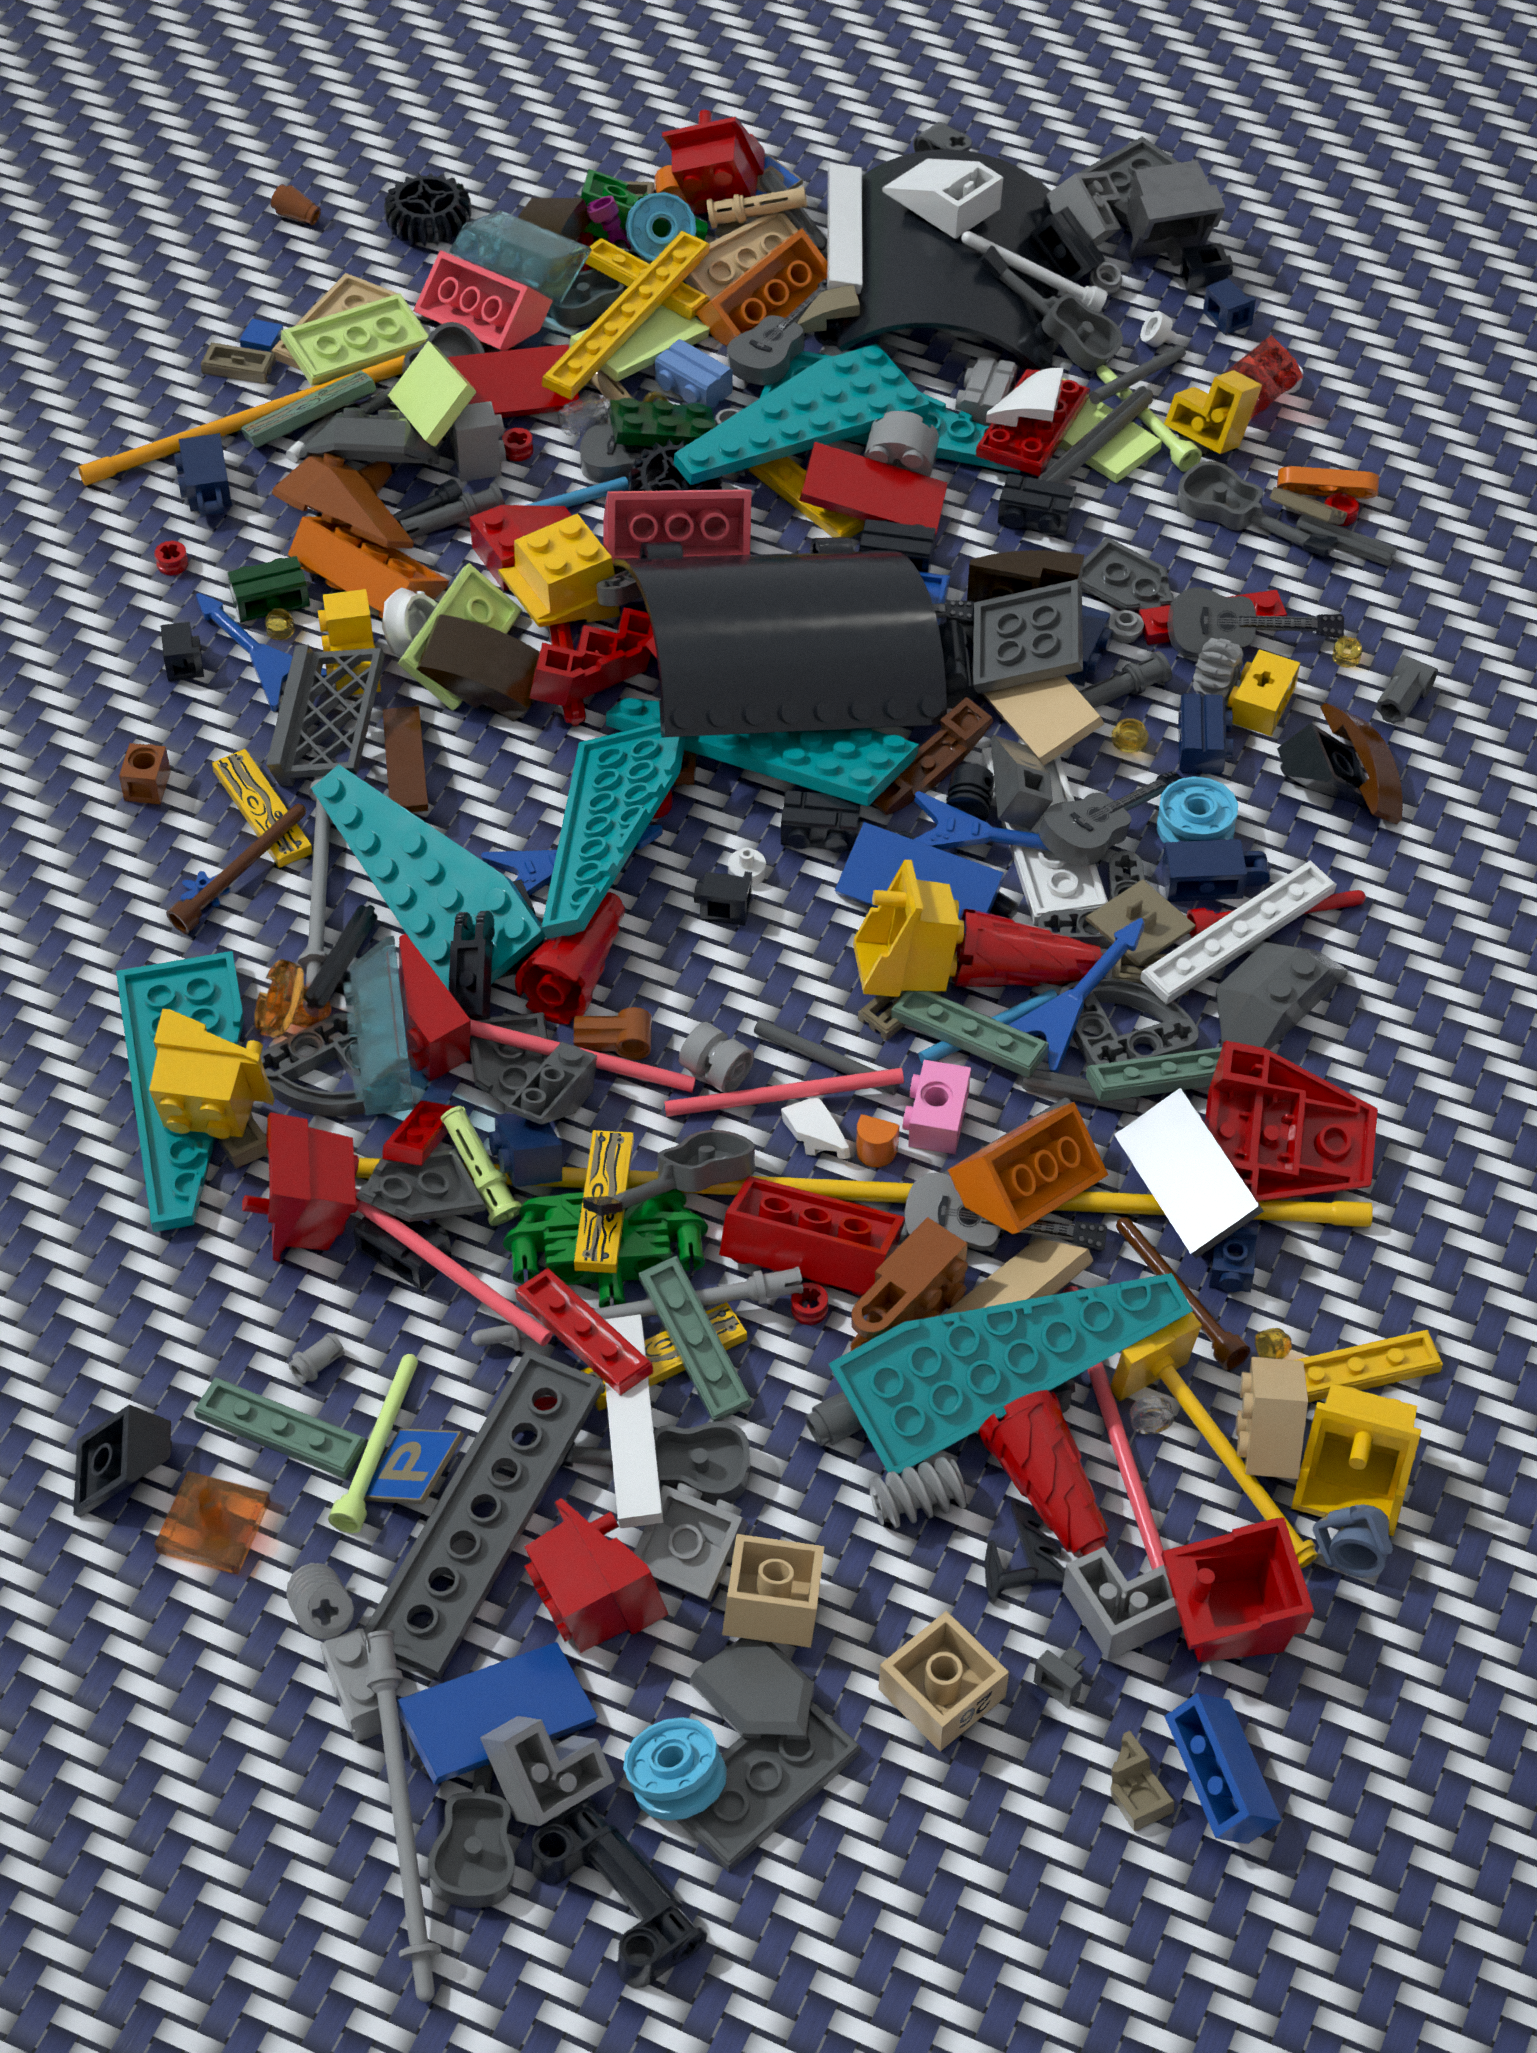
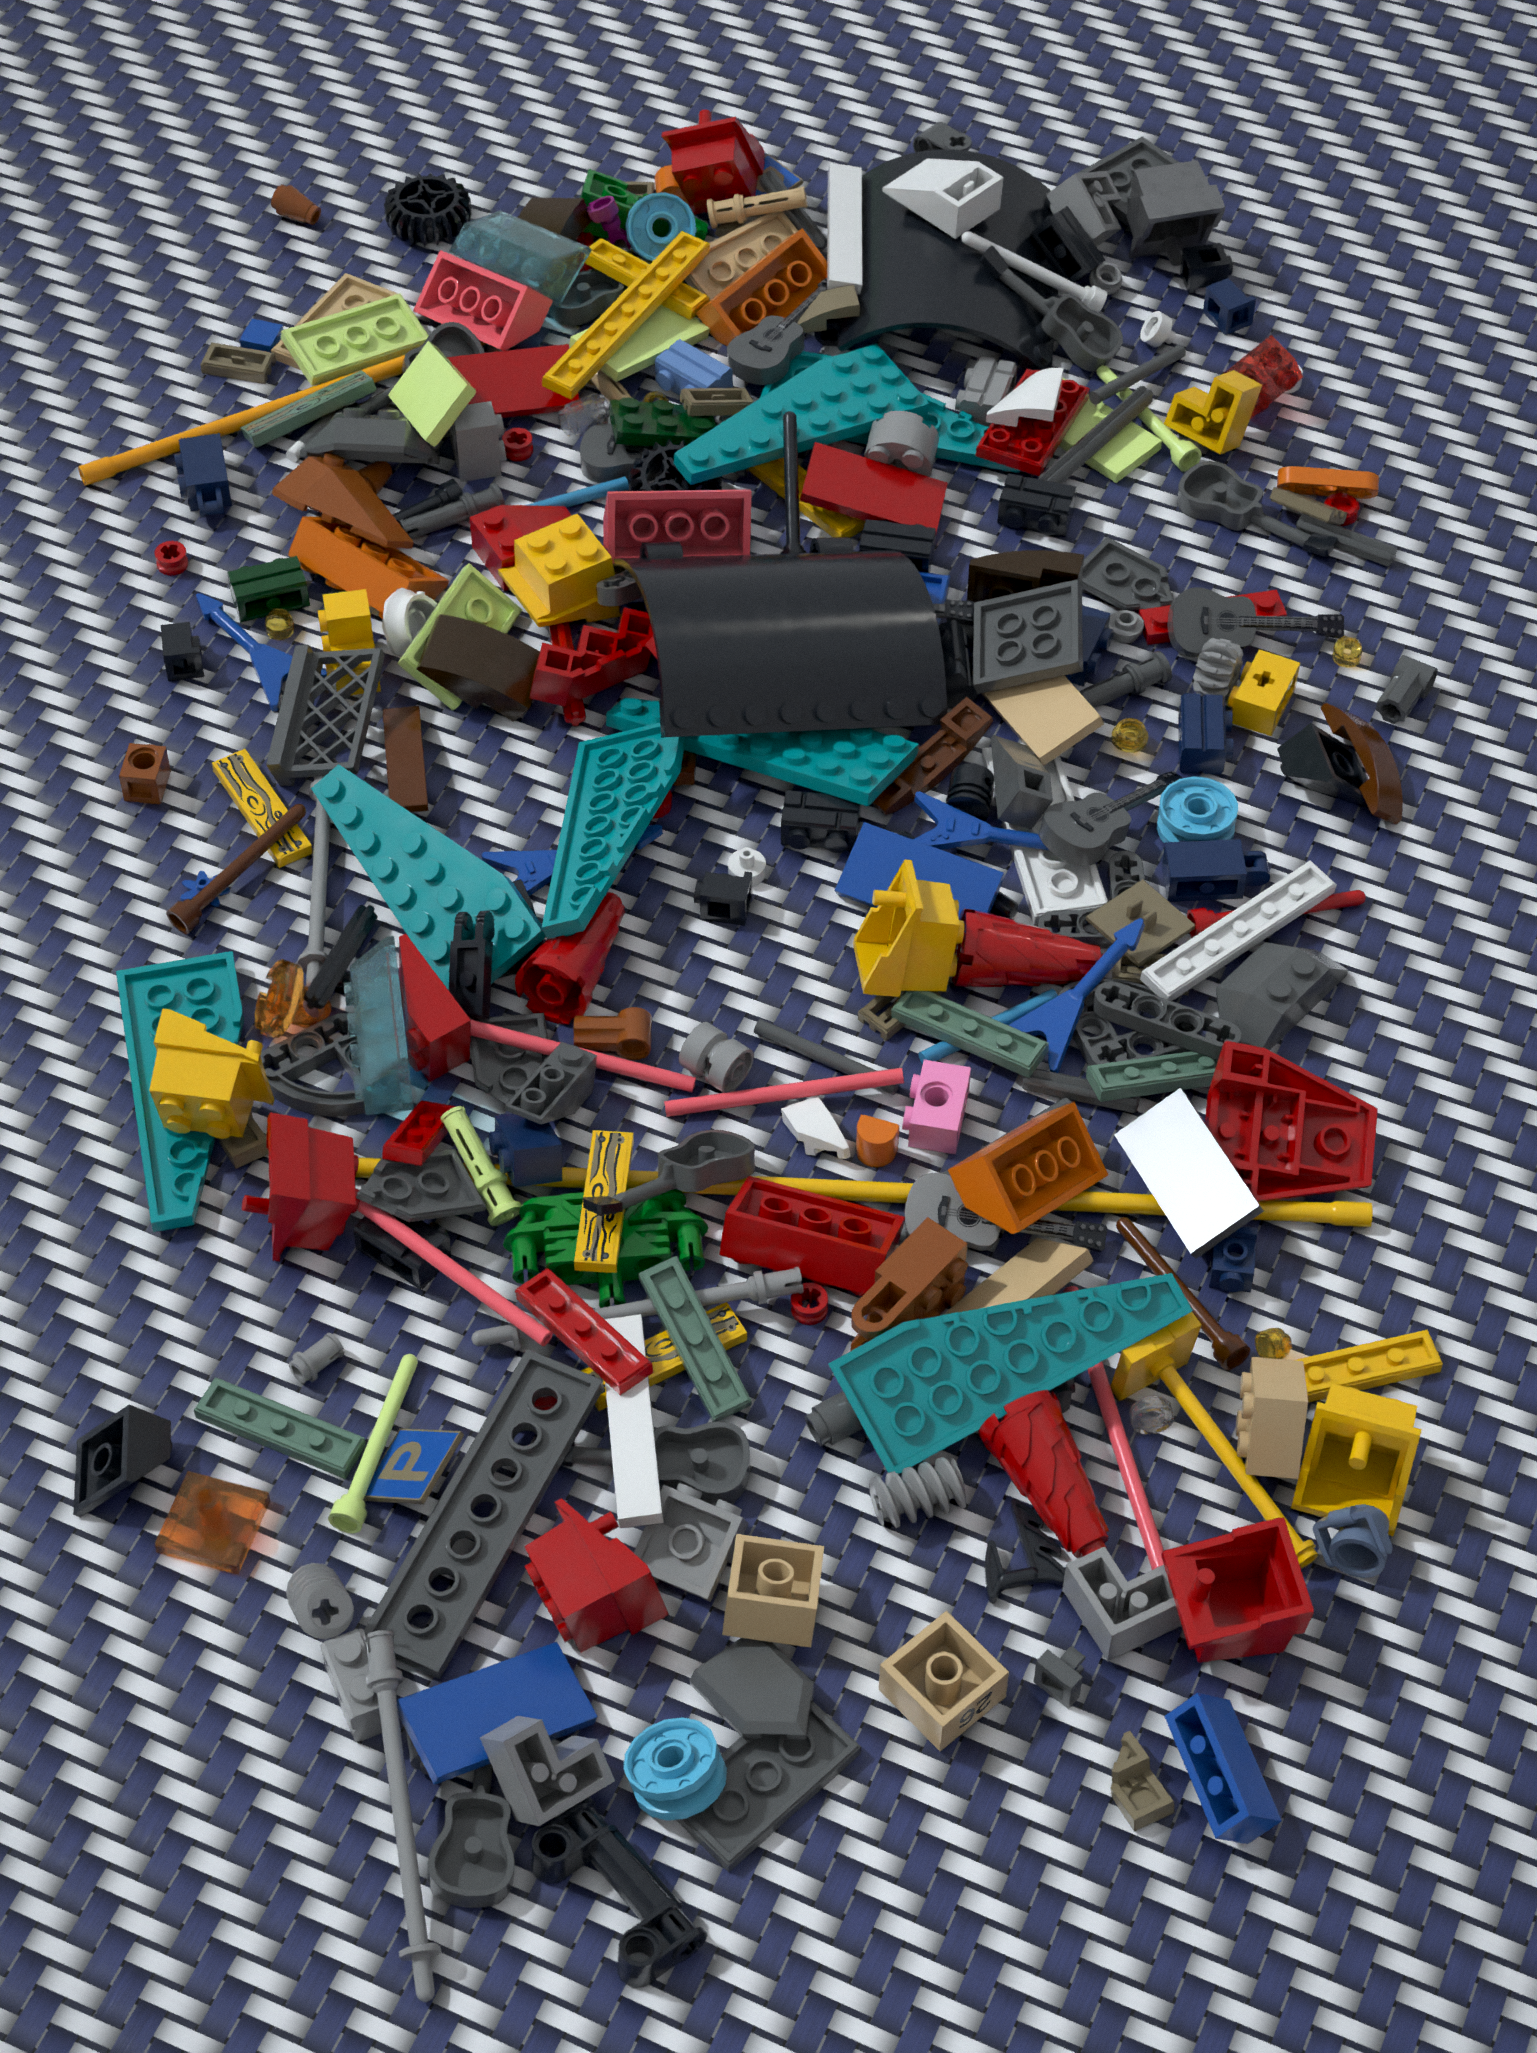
(714, 401): none -> dark tan tile
(791, 485): none -> black piece
(1169, 1014): none -> dark grey beam

